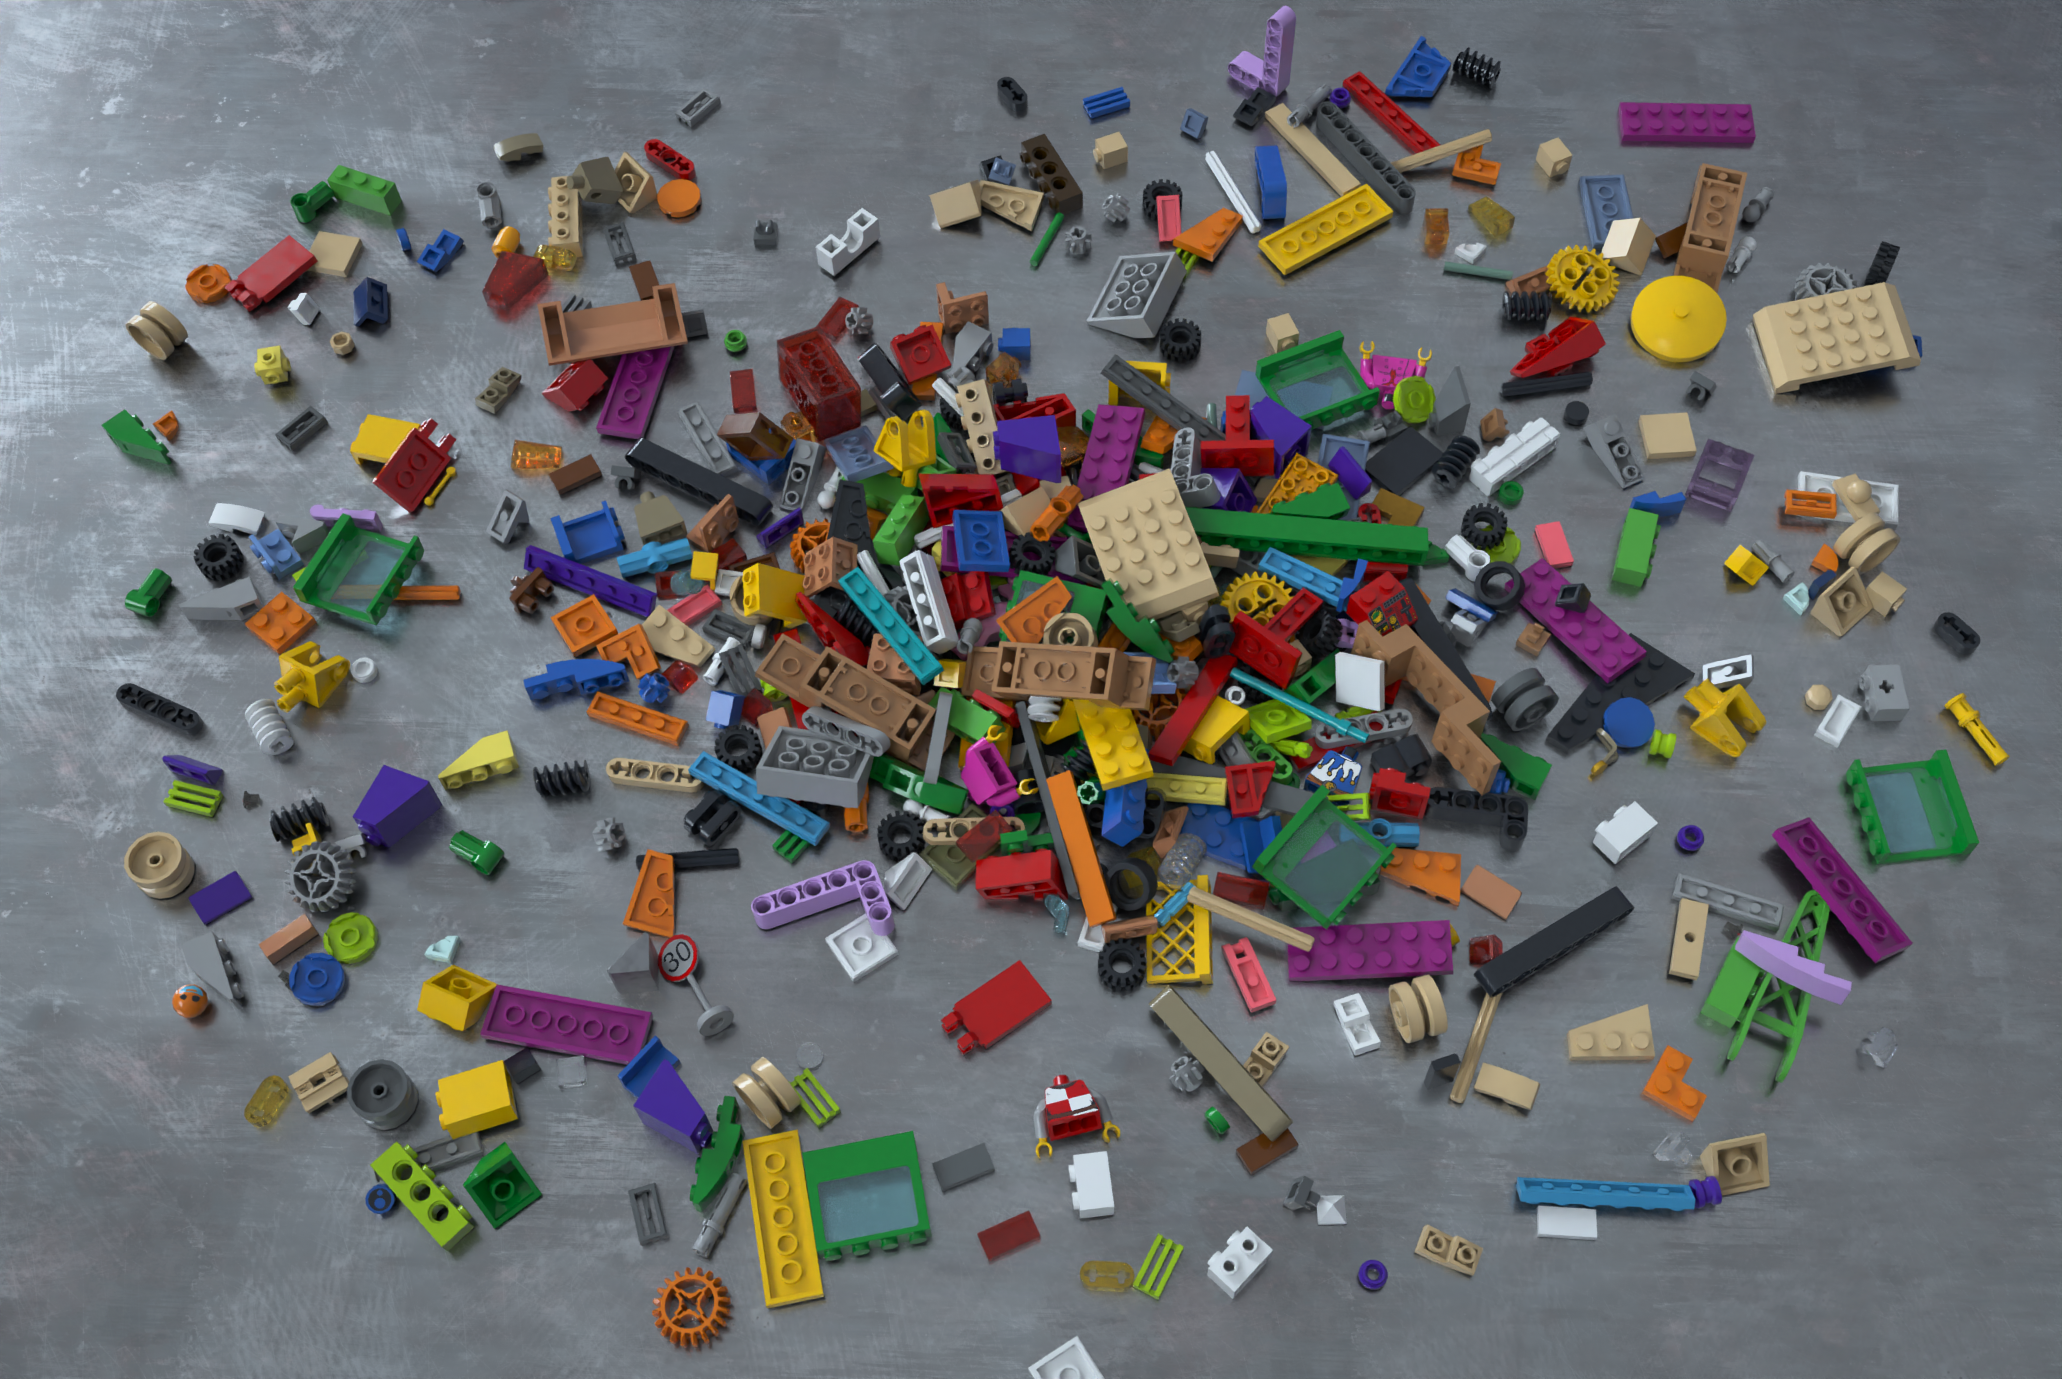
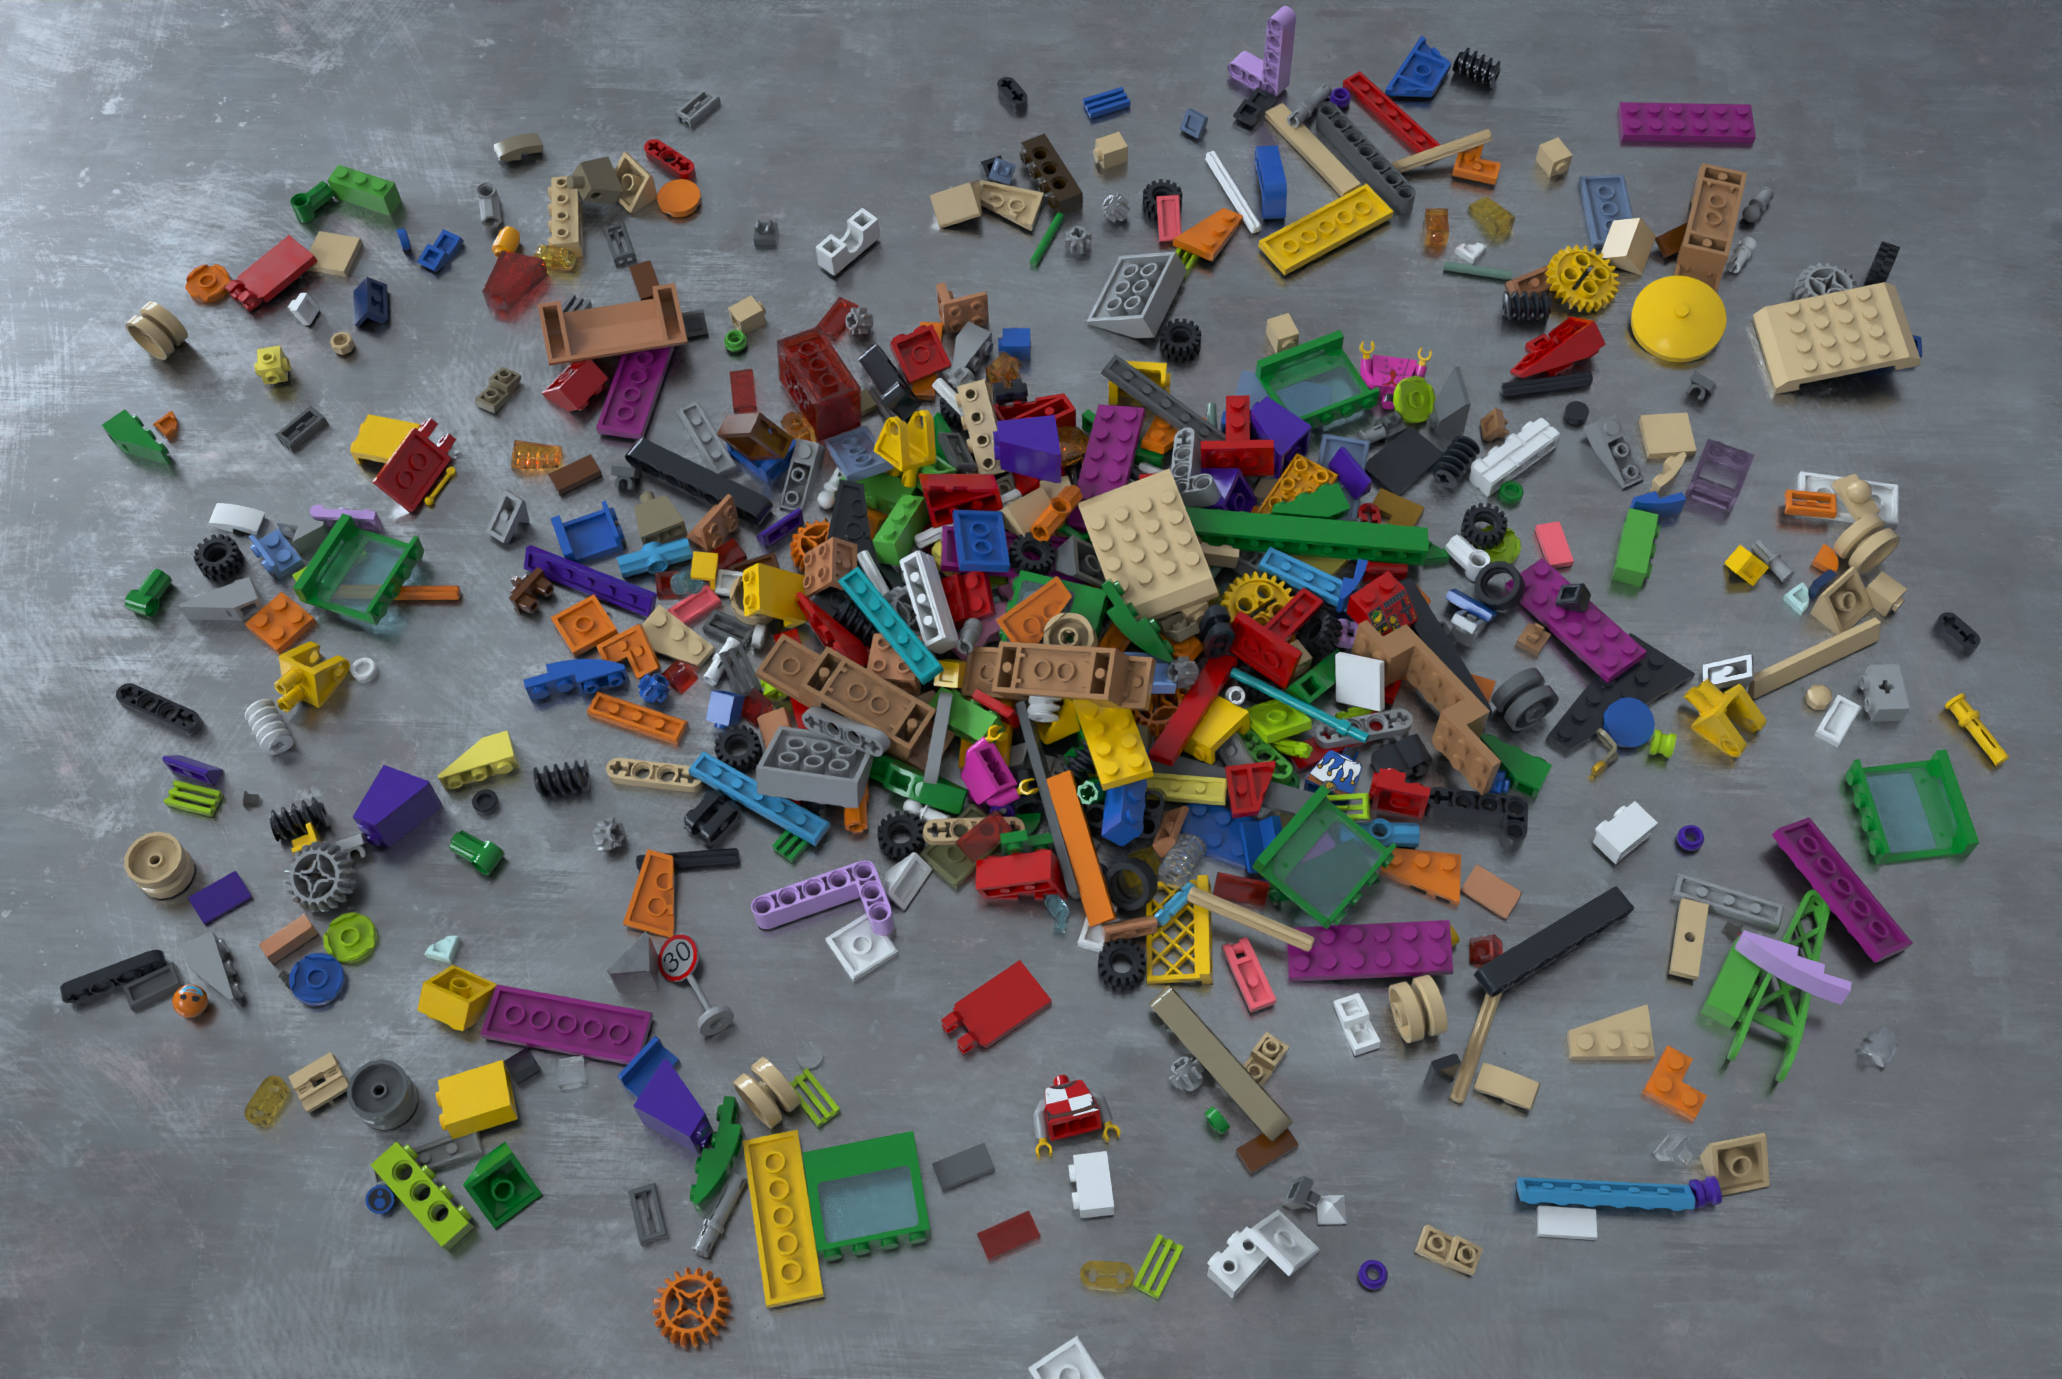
(112, 976): none -> black beam
(153, 986): none -> dark grey tile
(485, 802): none -> black tile
(747, 315): none -> tan brick
(1283, 1242): none -> white tile
(1669, 474): none -> tan slope
(1814, 658): none -> tan tile

